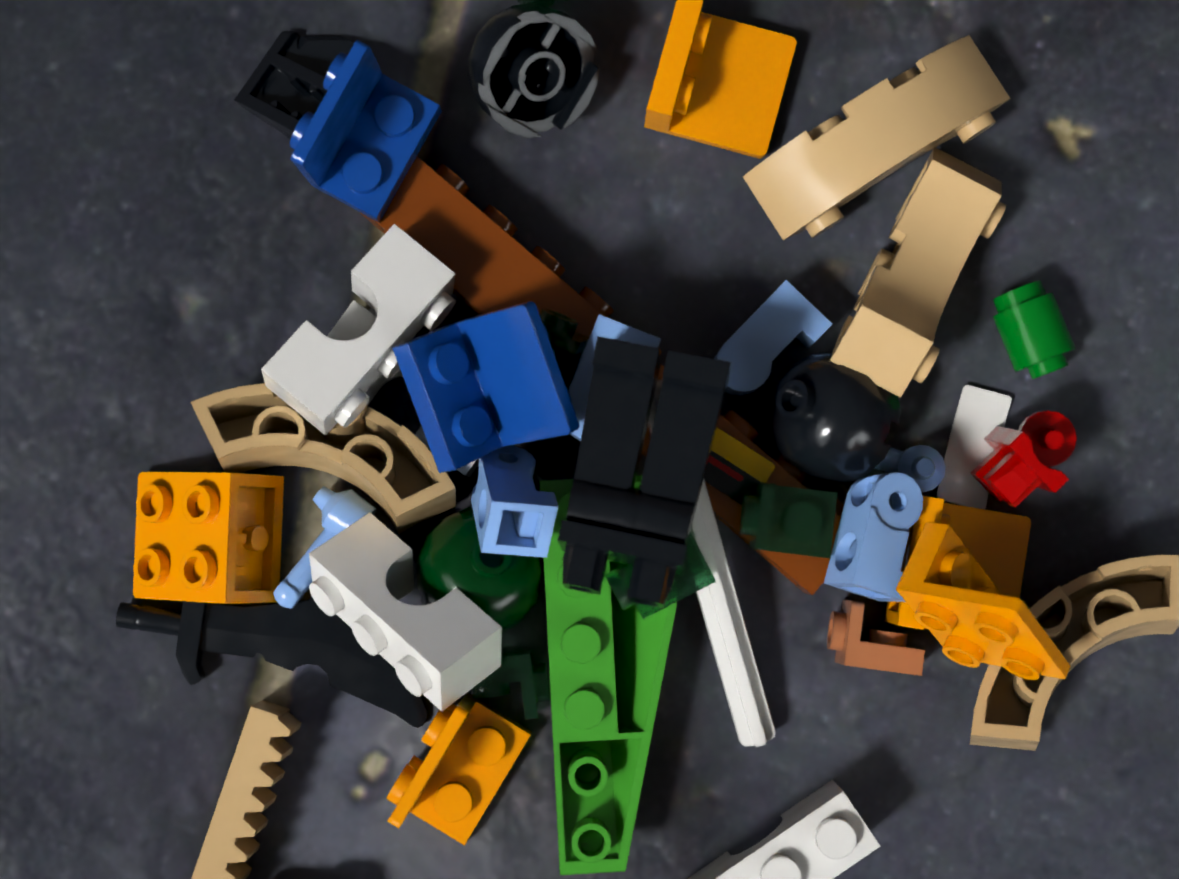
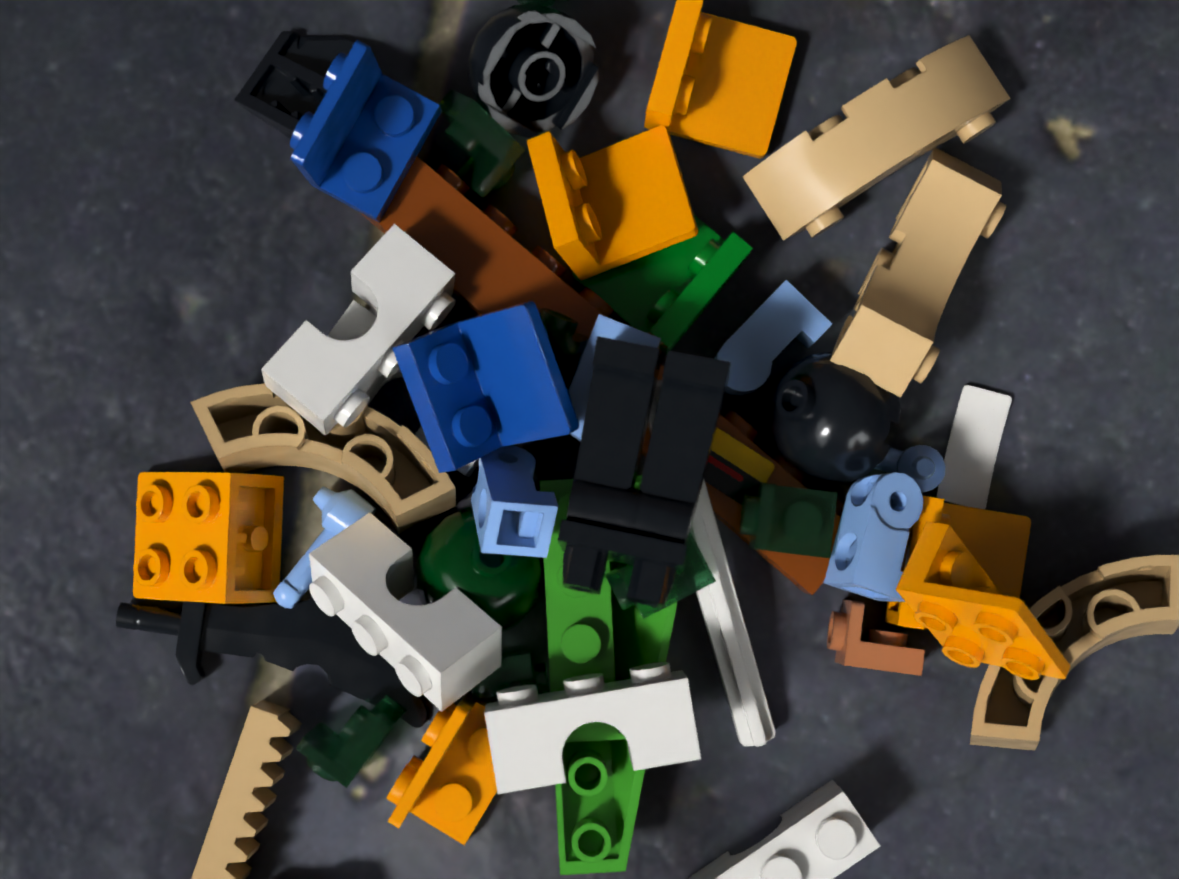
(346, 754): none -> clear green bracket
(480, 136): none -> clear green bracket
(531, 728): none -> white arch
(613, 200): none -> light orange bracket
(671, 286): none -> green bracket
(1025, 456): red hips -> none
(1033, 329): green brick -> none

